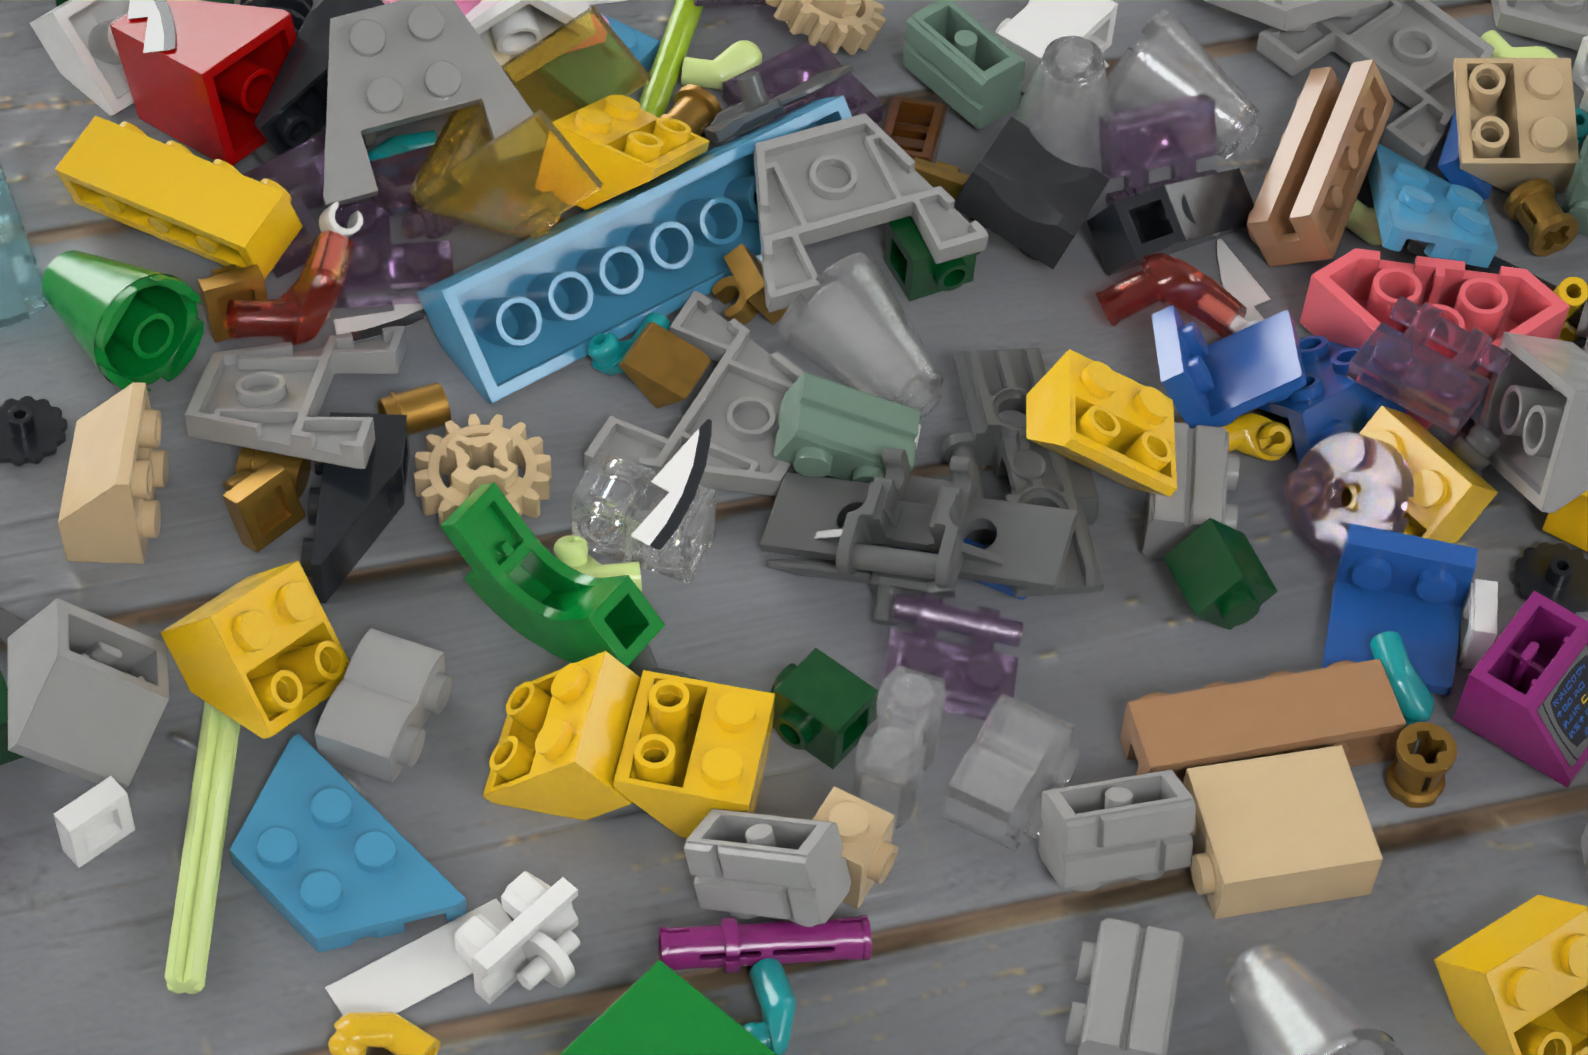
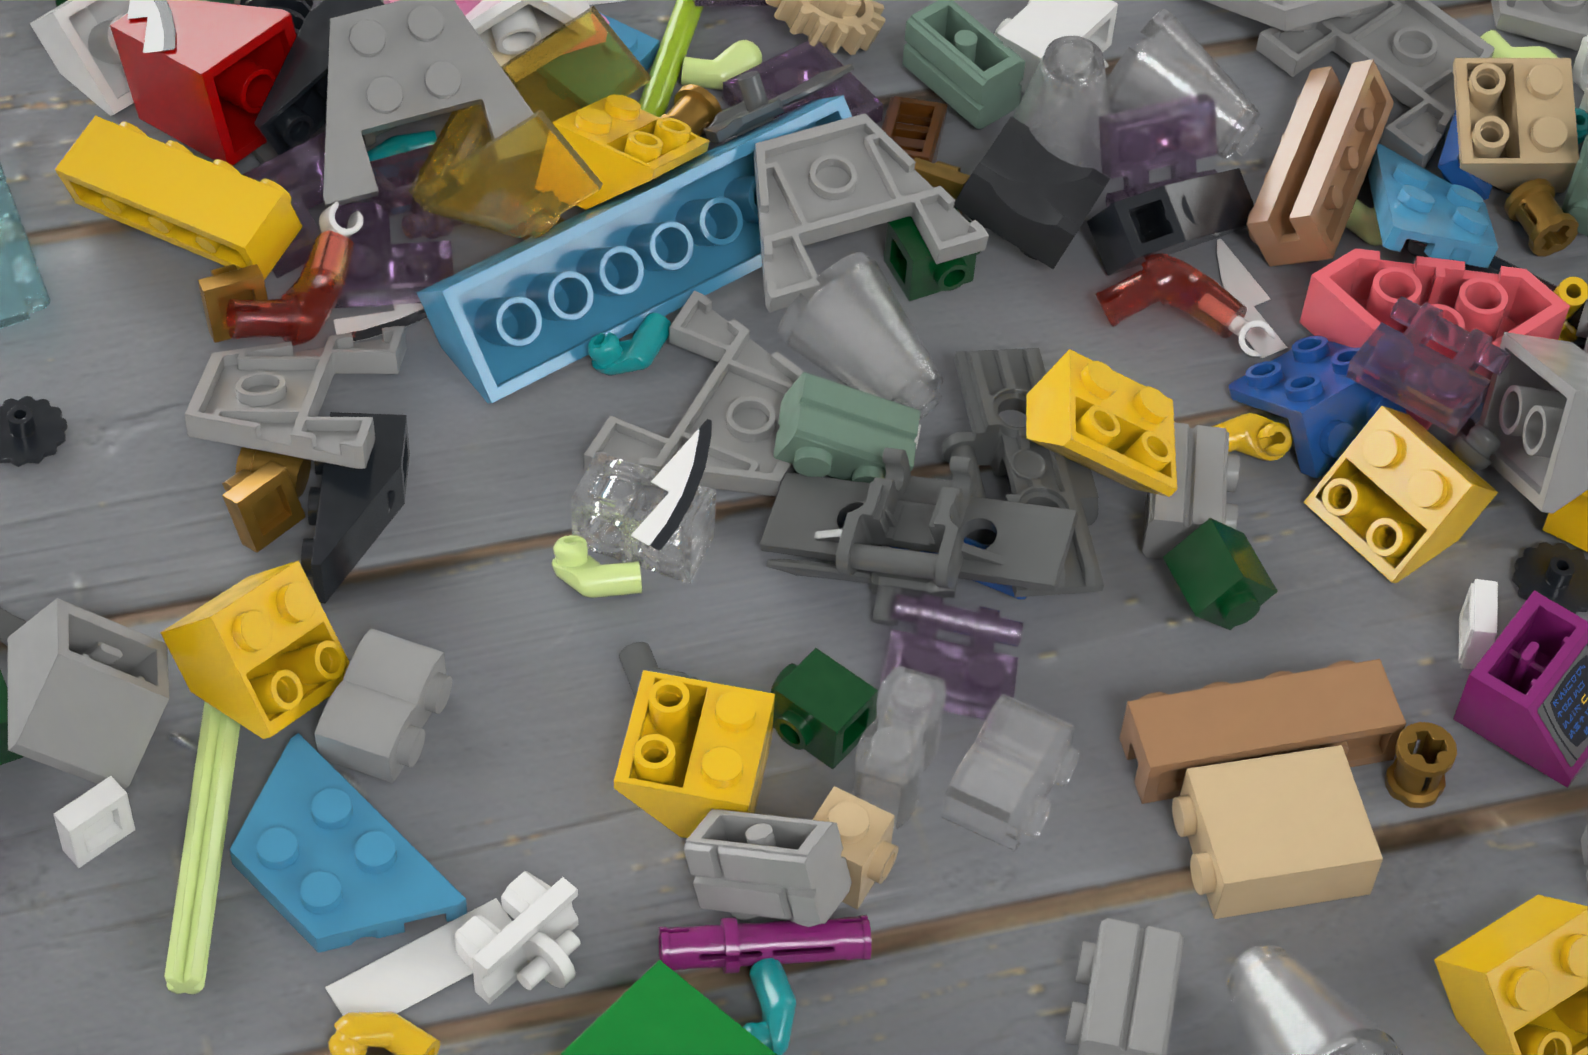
(114, 480): tan slope -> none
(125, 316): green cone -> none
(424, 406): pearl gold piece -> none
(480, 457): tan gear -> none
(542, 595): green arch -> none
(565, 740): yellow slope -> none
(663, 365): pearl gold slope -> none
(747, 284): pearl gold tile -> none
(1116, 829): light grey brick -> none
(1231, 375): blue bracket -> none
(1321, 477): plate -> none
(1401, 587): blue bracket -> none
(1409, 689): teal arm -> none

